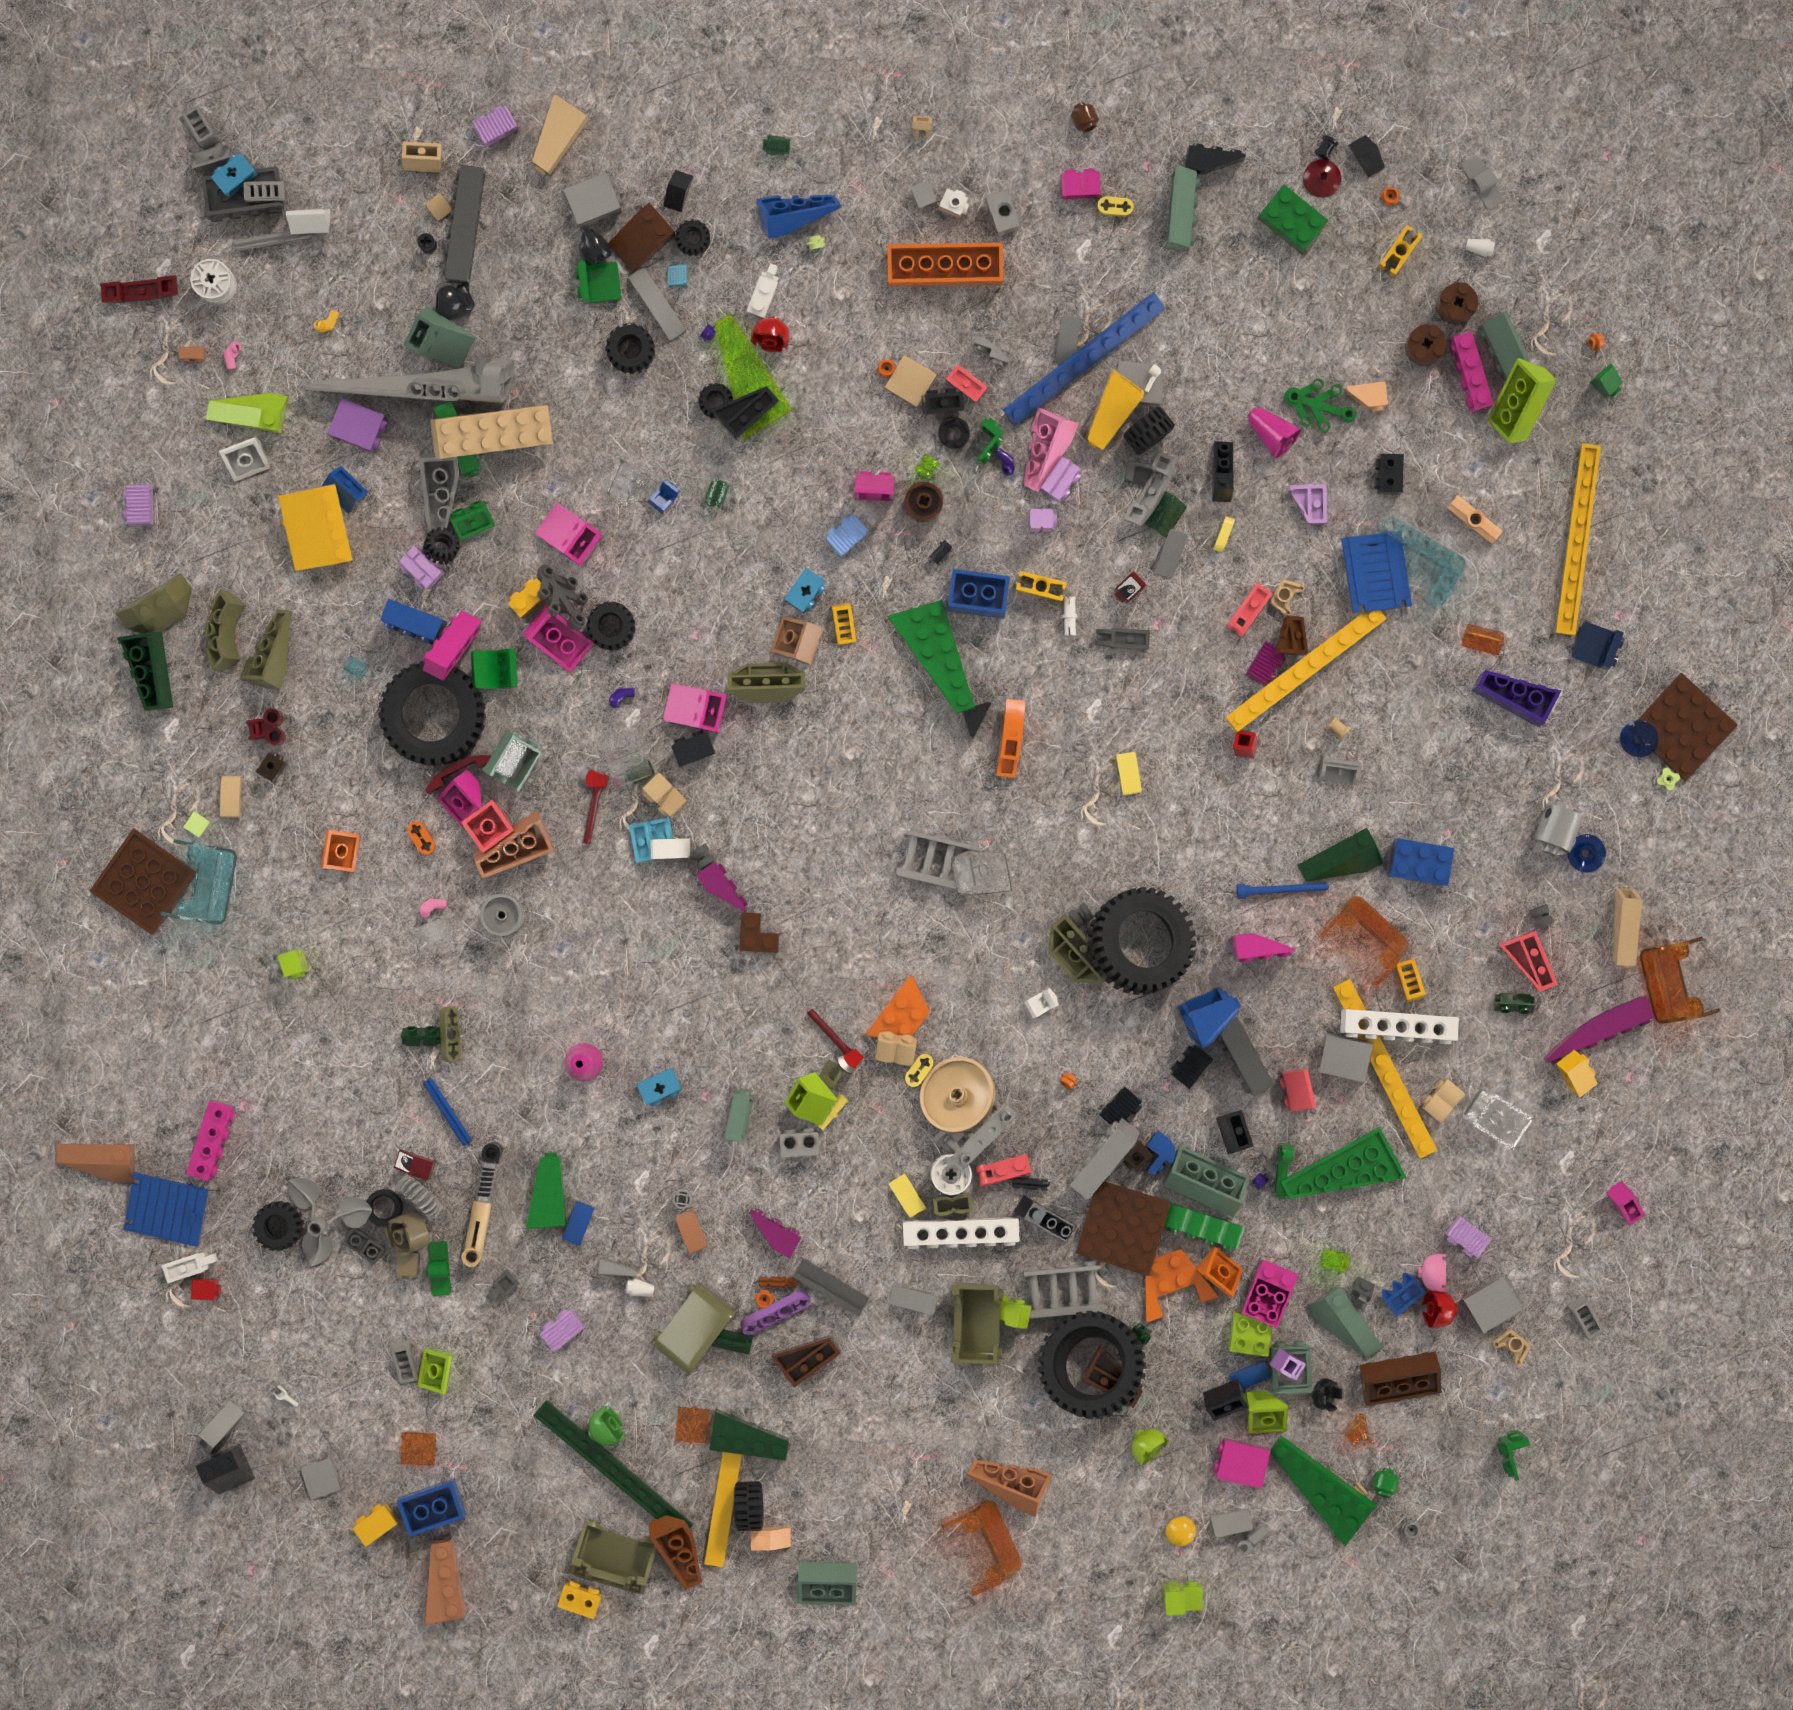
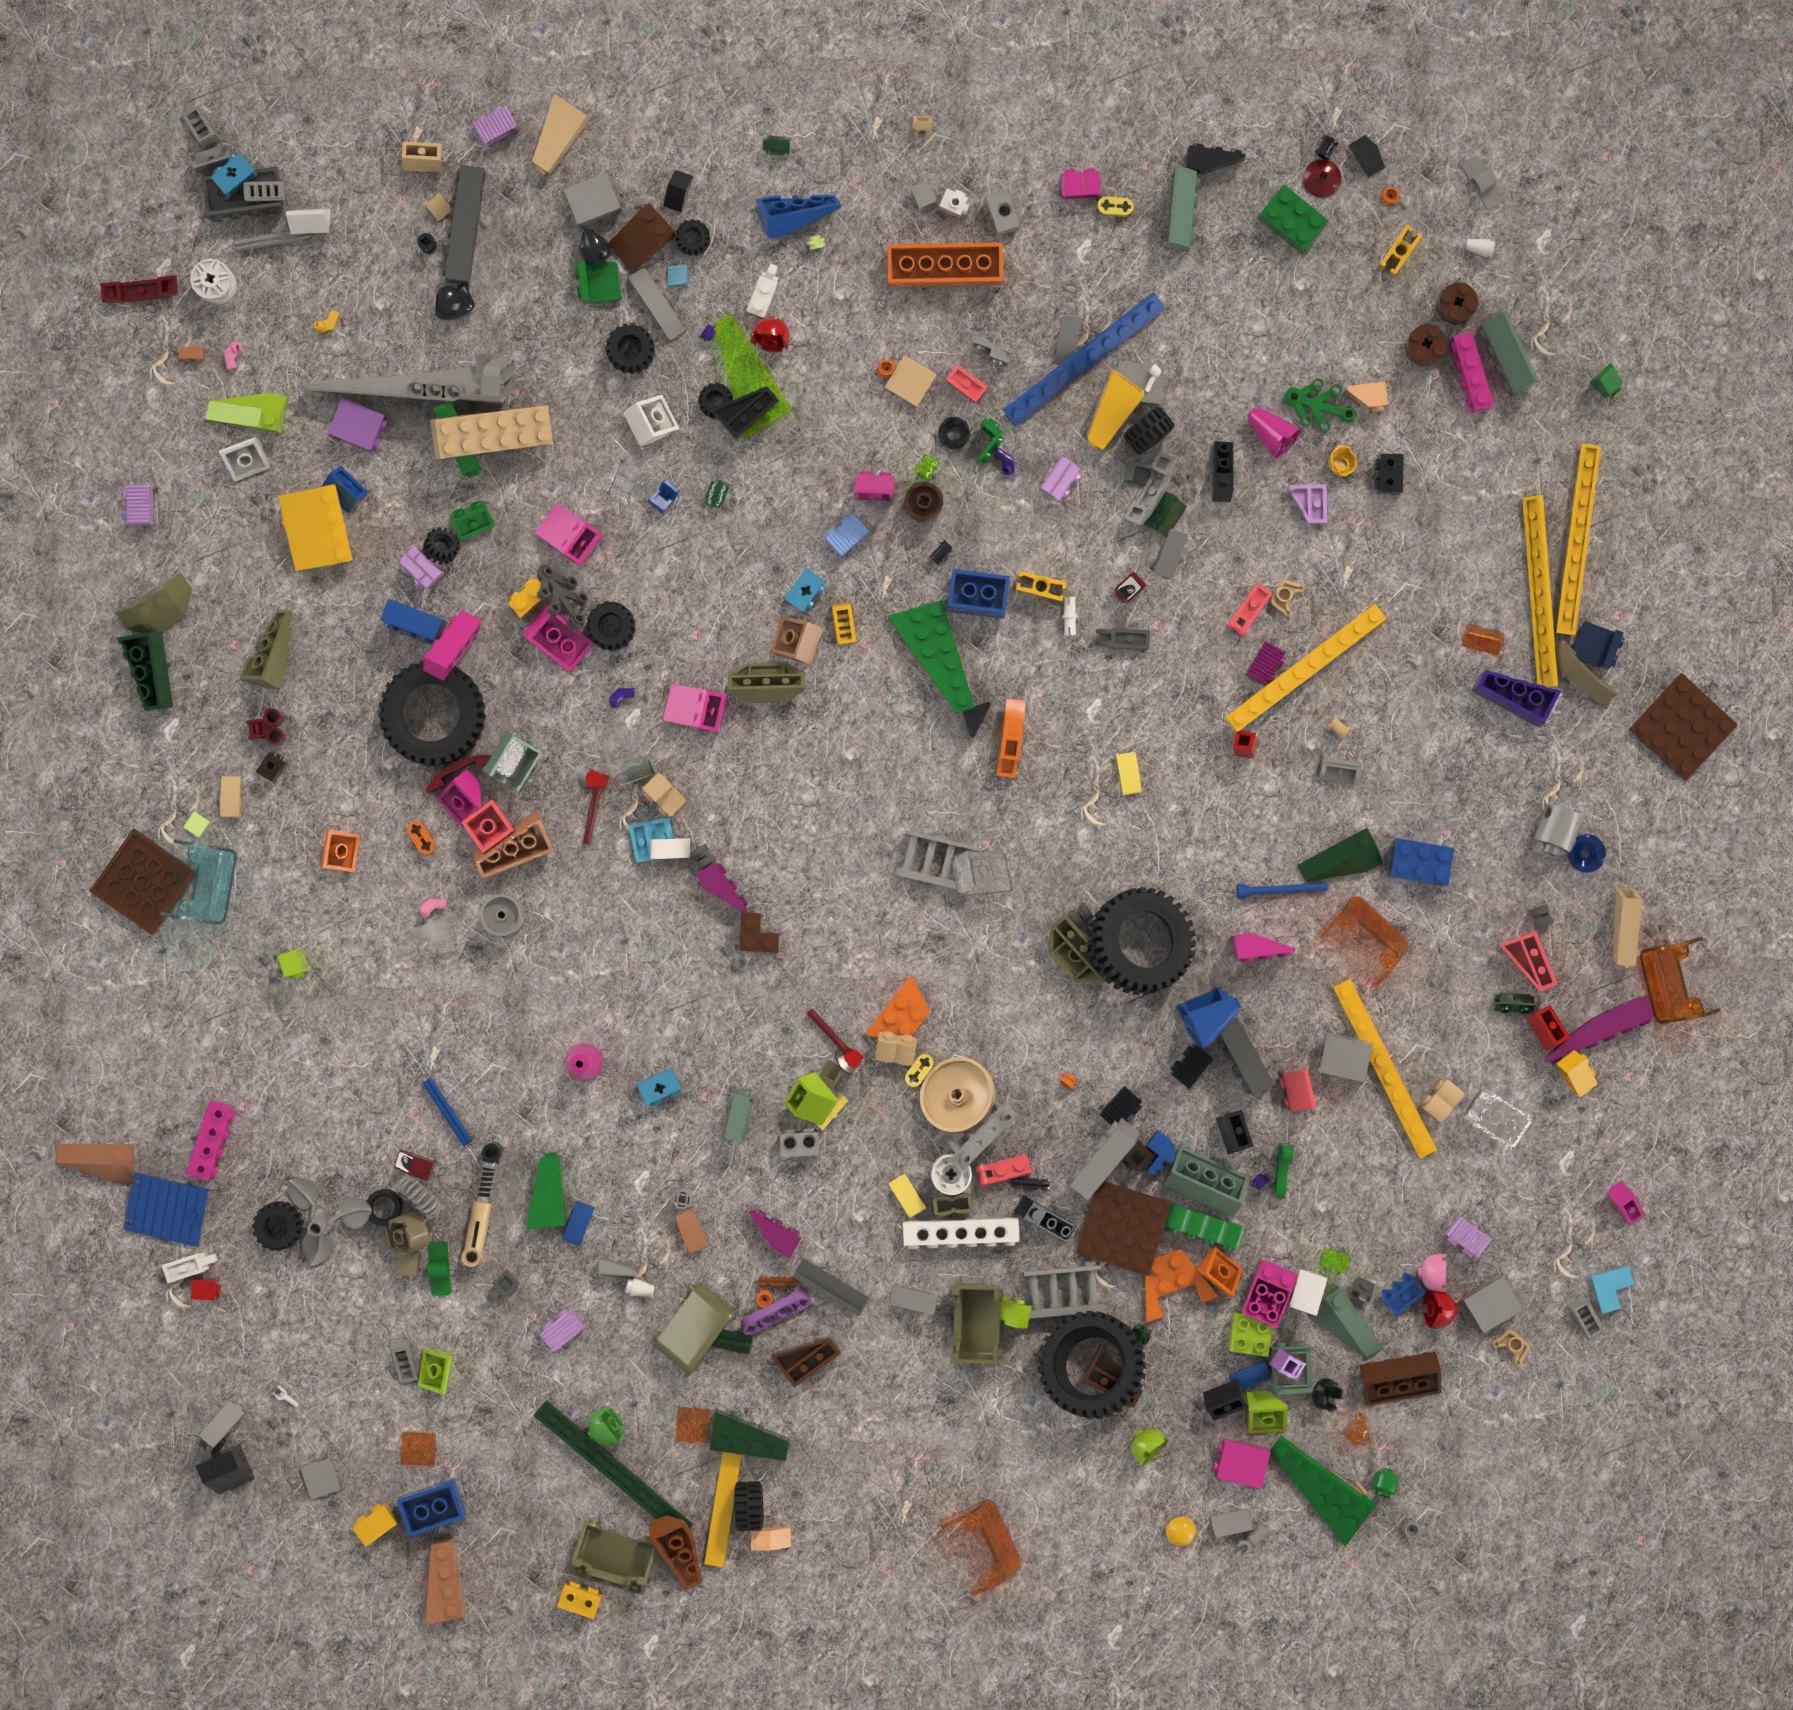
(221, 630): olive brick -> none
(356, 667): clear light blue piece -> none
(363, 1244): dark grey slope -> none
(412, 1035): dark green hinge -> none
(439, 338): sand green slope -> none
(439, 488): light grey wedge -> none
(445, 1048): olive beam -> none
(494, 669): green bracket -> none
(650, 420): none -> white slope
(693, 749): black brick -> none
(827, 1583): sand green slope -> none
(942, 402): black brick -> none
(1014, 1485): nougat wedge -> none
(1041, 1003): white bracket -> none
(1042, 520): lavender brick -> none
(1050, 440): bright pink wedge -> none
(1084, 117): reddish brown head -> none
(1182, 1597): lime brick -> none
(1223, 534): light yellow beam -> none
(1292, 637): reddish brown wing -> none
(1308, 1291): none -> white slope
(1342, 461): none -> yellow hair
(1356, 1164): green wing -> none
(1375, 573): blue door -> none
(1421, 994): yellow slope -> none
(1428, 554): clear light blue beam -> none
(1447, 1025): white brick -> none
(1484, 528): light nougat piece -> none
(1512, 1441): green bracket -> none
(1521, 401): lime slope -> none
(1540, 591): none -> yellow plate
(1548, 1027): none -> red brick
(1581, 676): none -> dark tan slope
(1596, 341): orange plate -> none
(1607, 1283): none -> medium azure tile
(1643, 731): clear blue dish -> none
(1662, 780): yellowish green plate -> none

